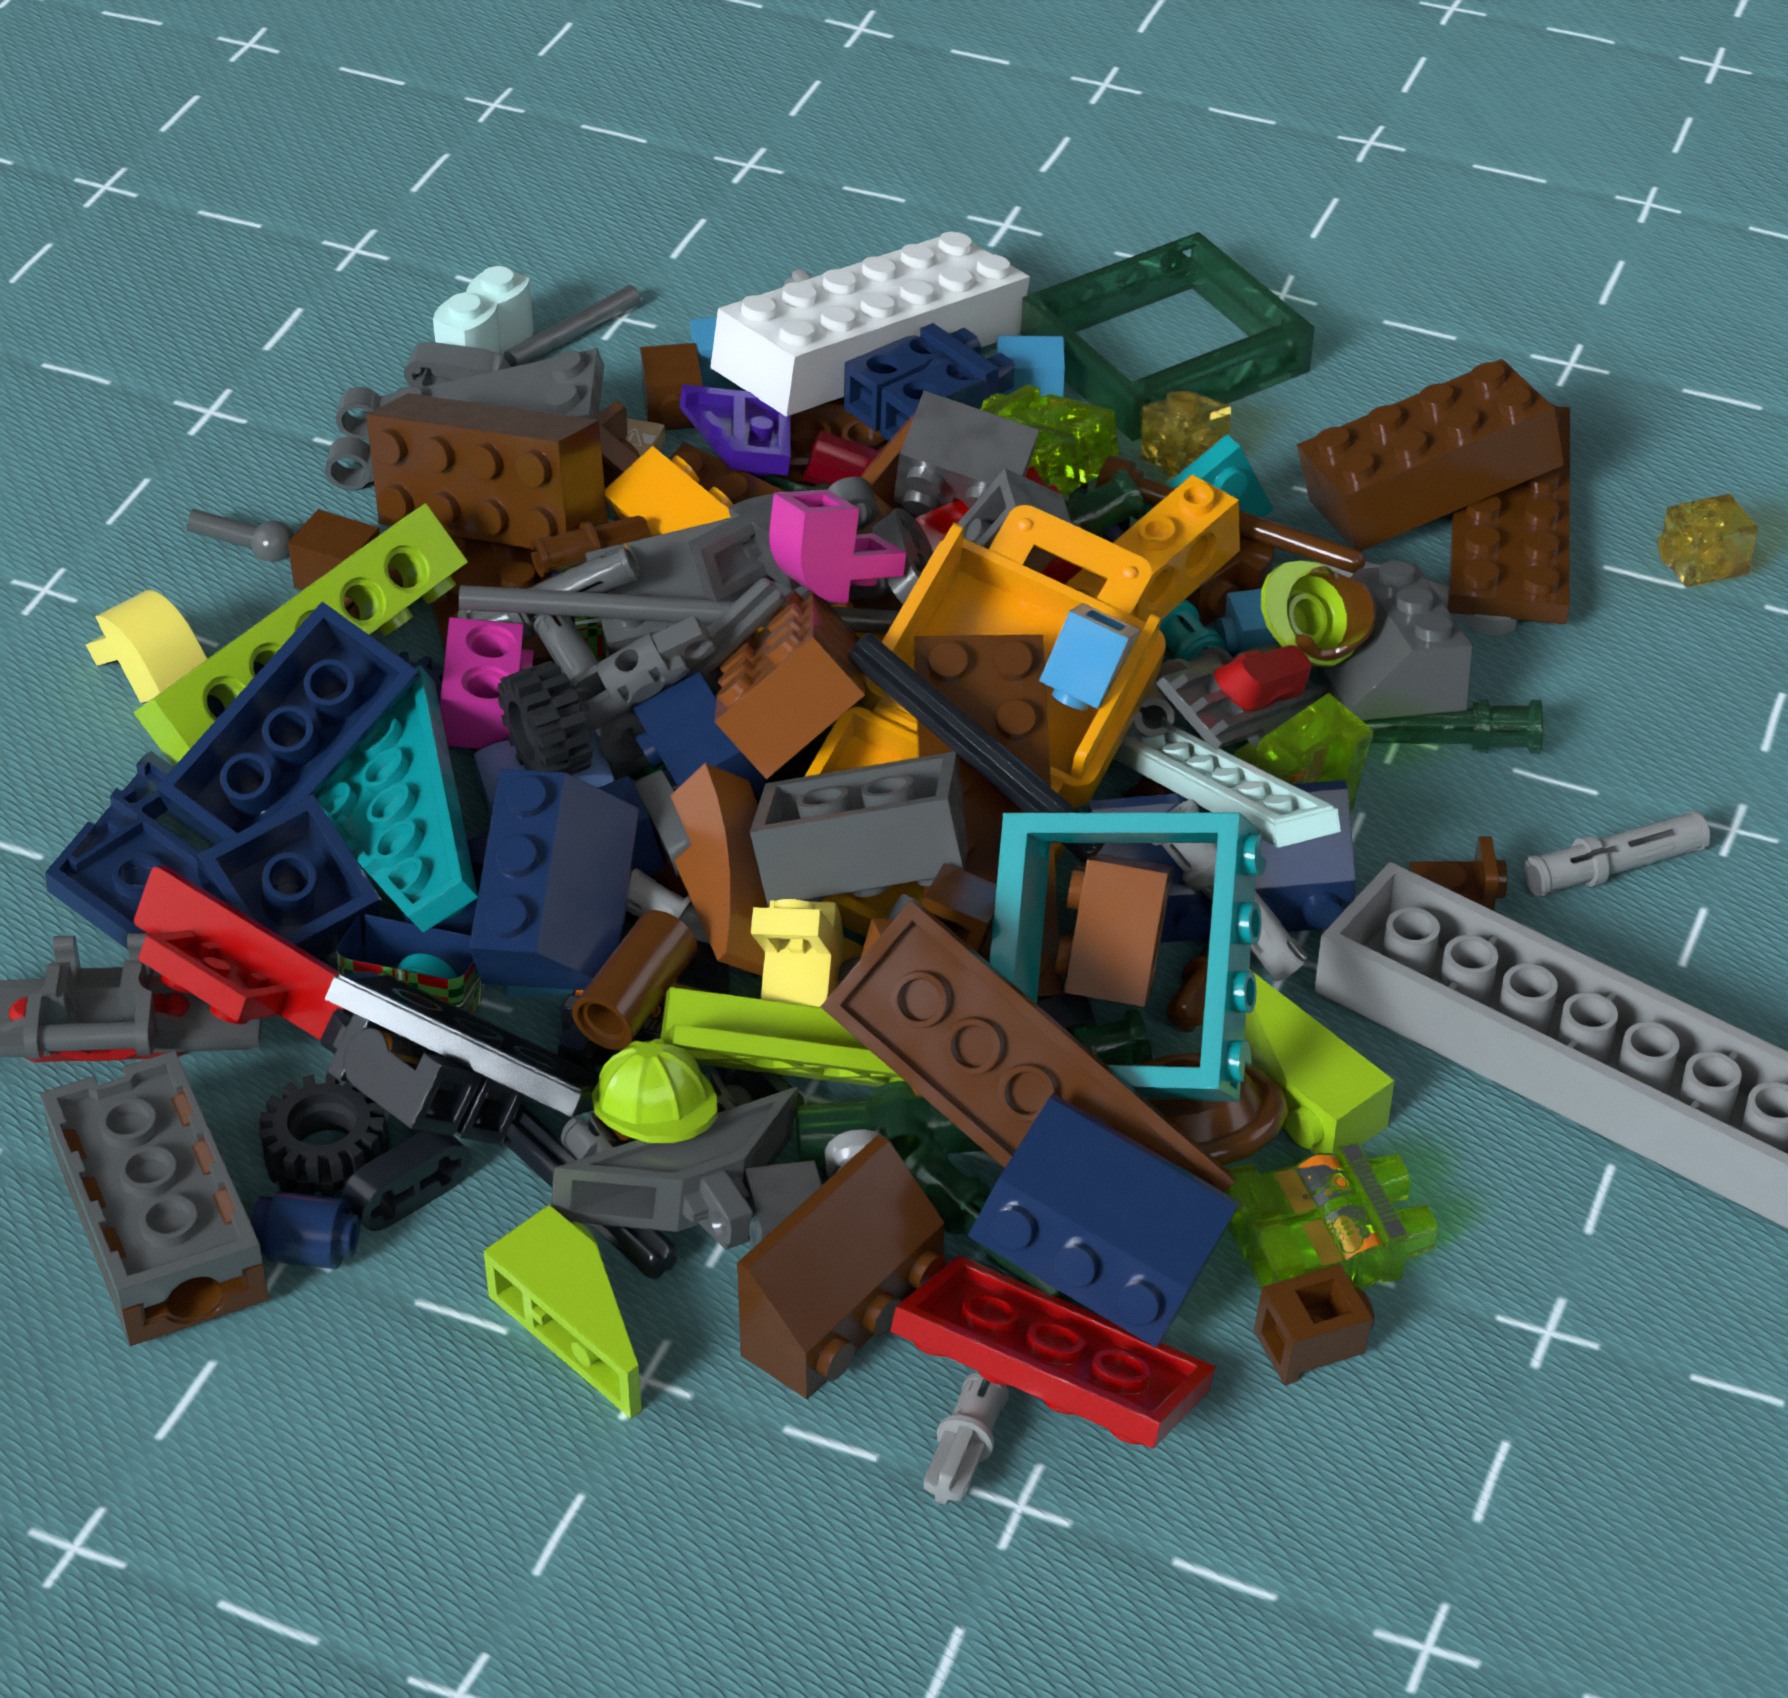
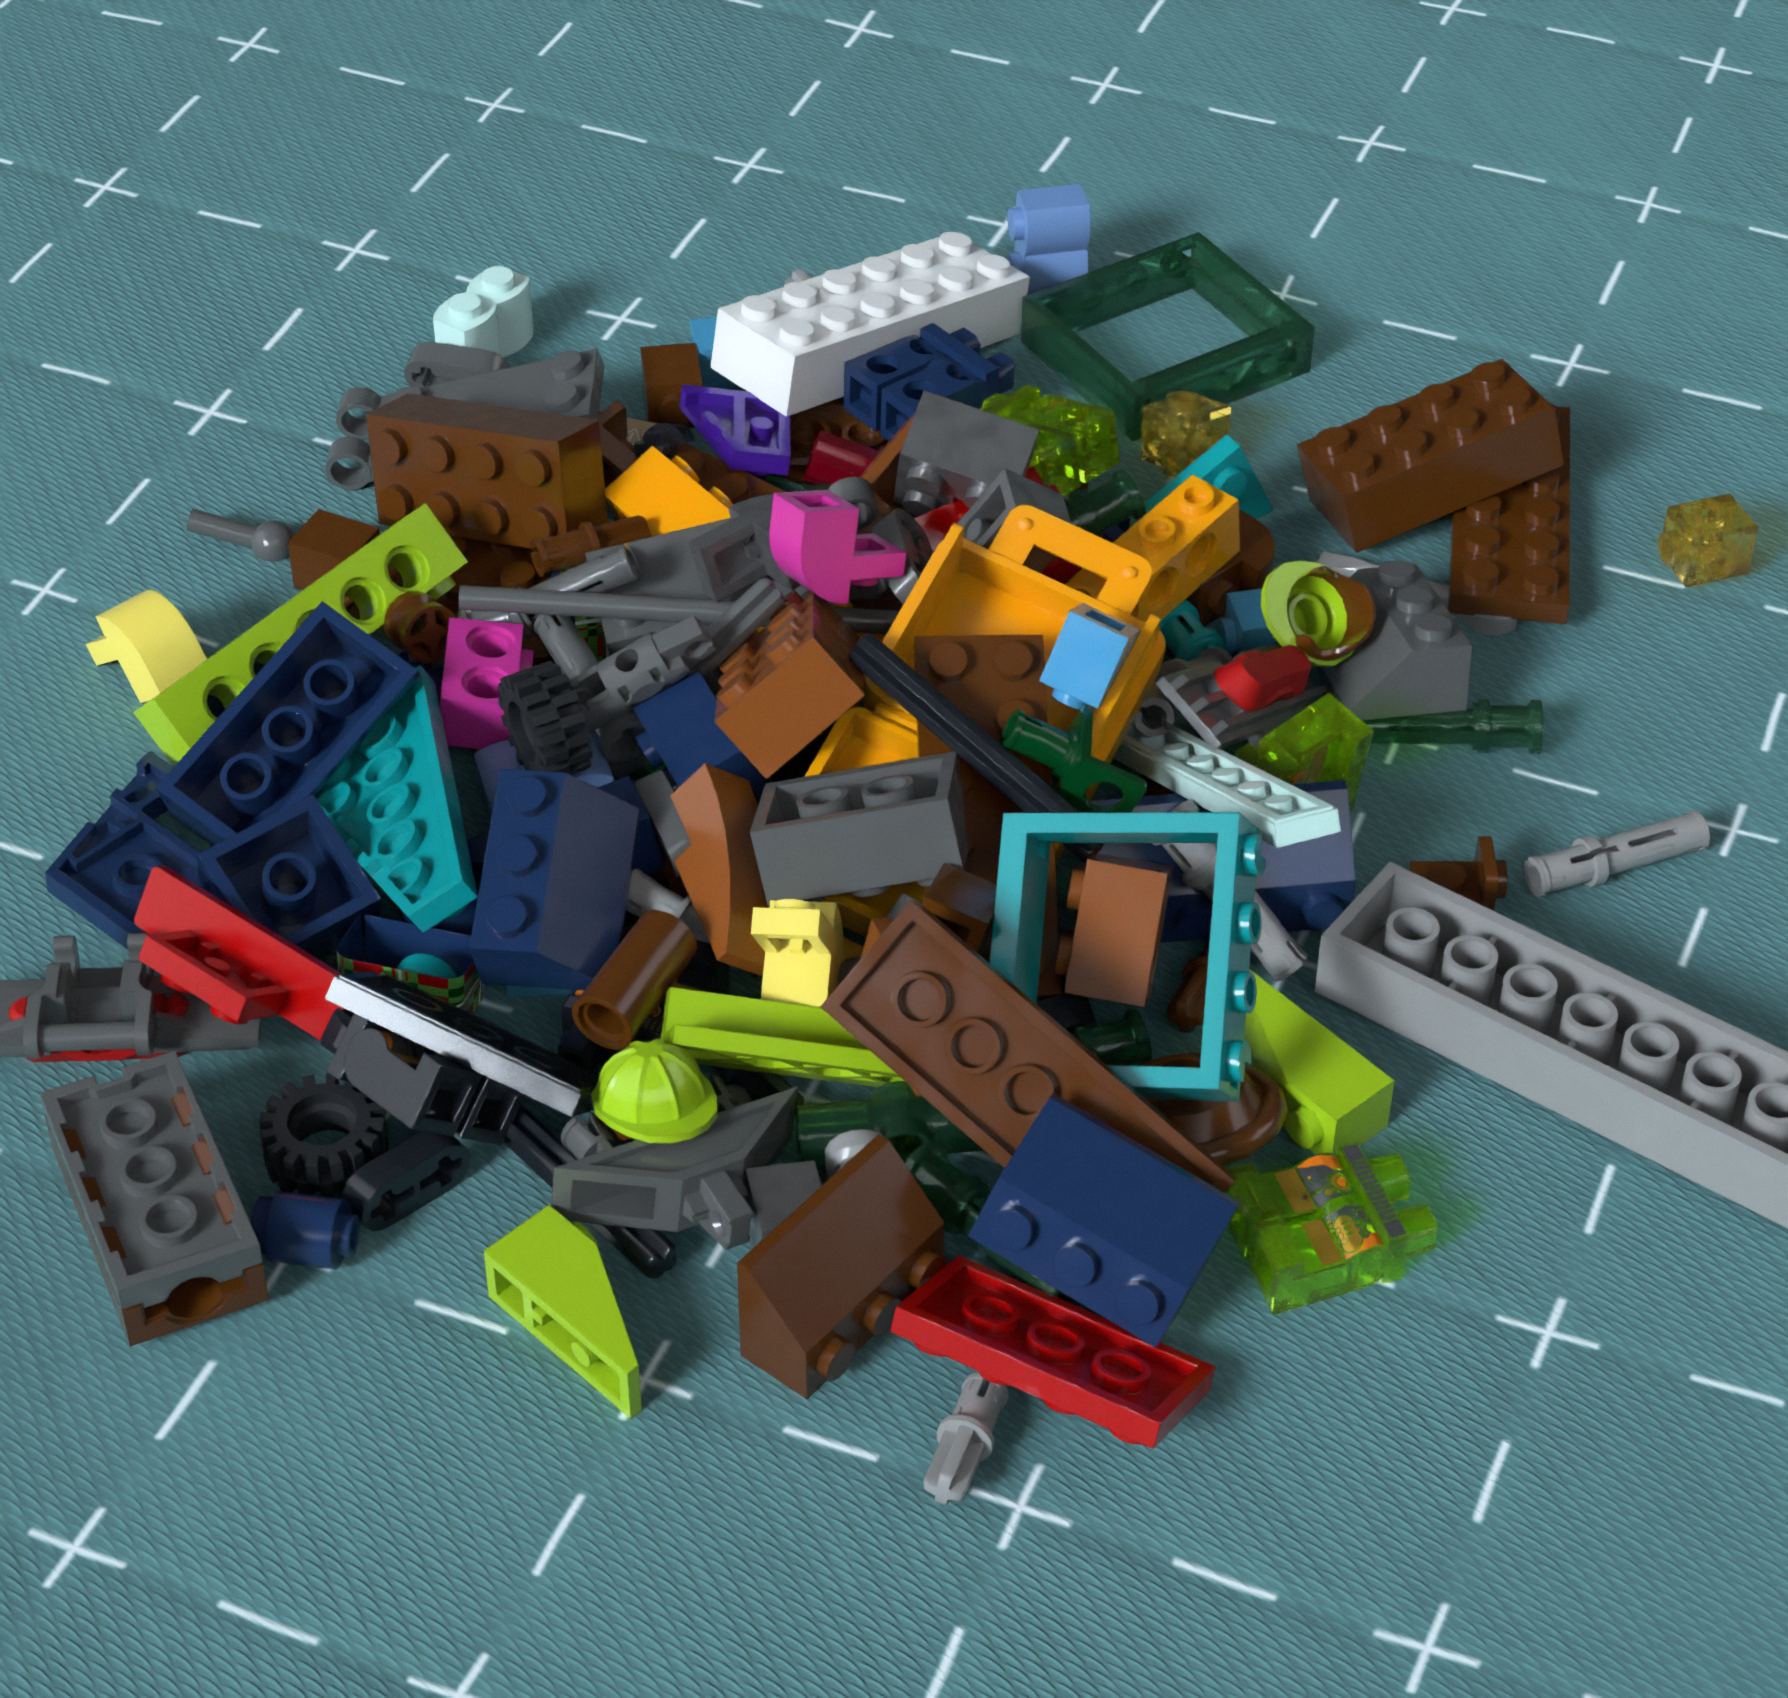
(430, 639): none -> reddish brown wheel
(573, 327): flat silver bar -> none
(664, 438): none -> black axle
(1036, 361): dark azure brick -> none
(1050, 234): none -> medium blue brick
(1071, 760): none -> dark green bracket
(1249, 524): reddish brown piece -> none
(1312, 1321): reddish brown brick -> none

